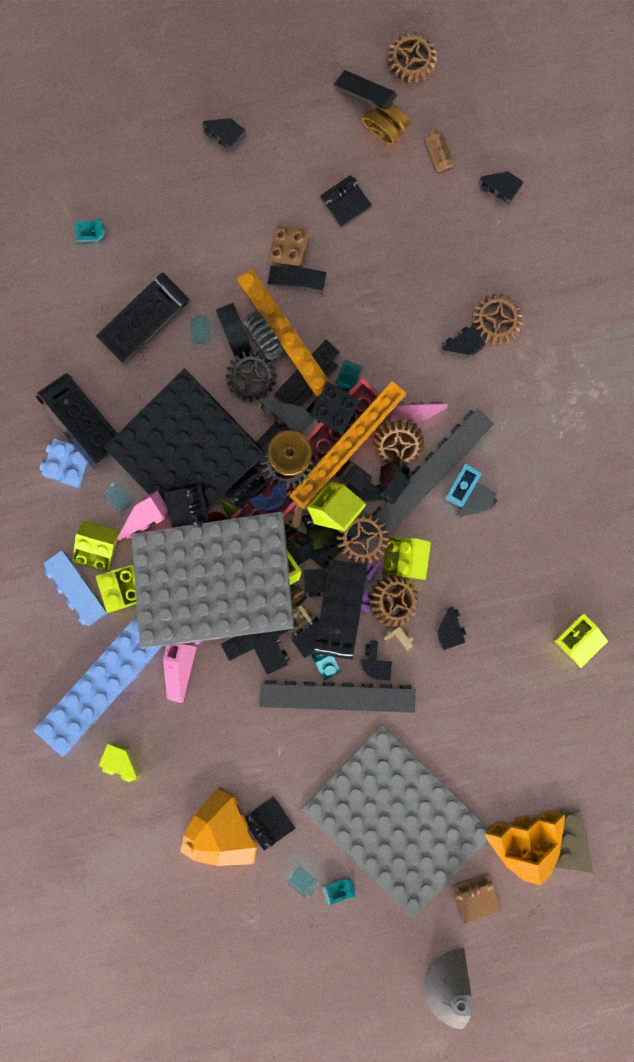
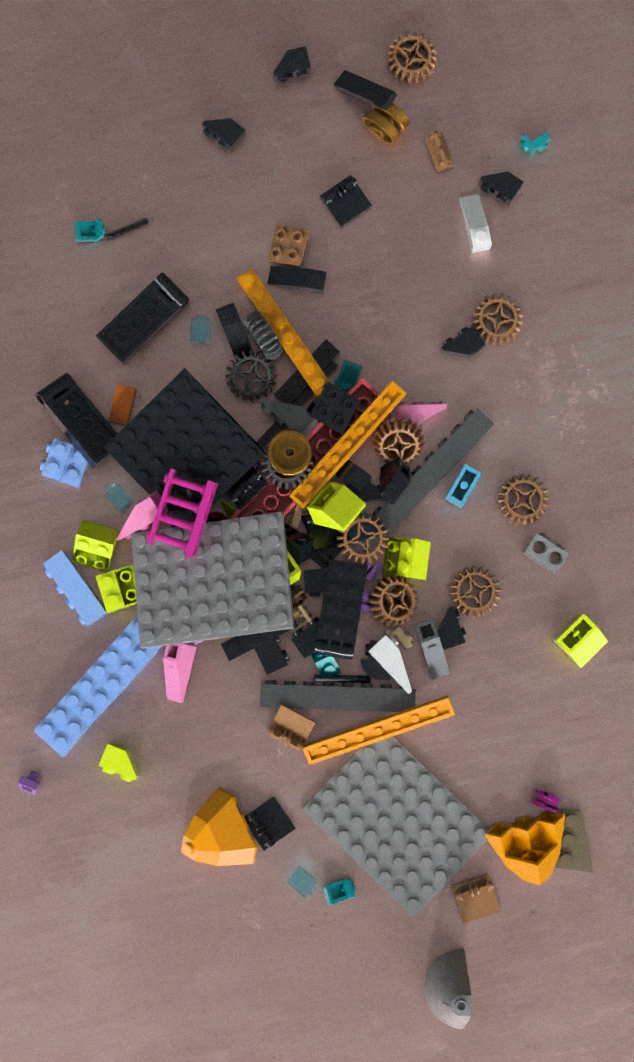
(29, 784): none -> medium lavender tile
(122, 405): none -> orange tile
(126, 229): none -> black piece
(195, 527): none -> dark pink fence
(272, 502): dark blue cylinder -> none
(290, 727): none -> medium nougat hinge
(293, 64): none -> black slope
(342, 678): none -> black bar
(378, 729): none -> light orange plate
(390, 658): none -> white slope
(432, 649): none -> slope
(468, 575): none -> medium nougat gear
(476, 223): none -> white slope
(478, 501): dark grey slope -> none
(529, 506): none -> medium nougat gear
(539, 143): none -> teal bracket
(543, 557): none -> light grey brick
(546, 798): none -> magenta wheel

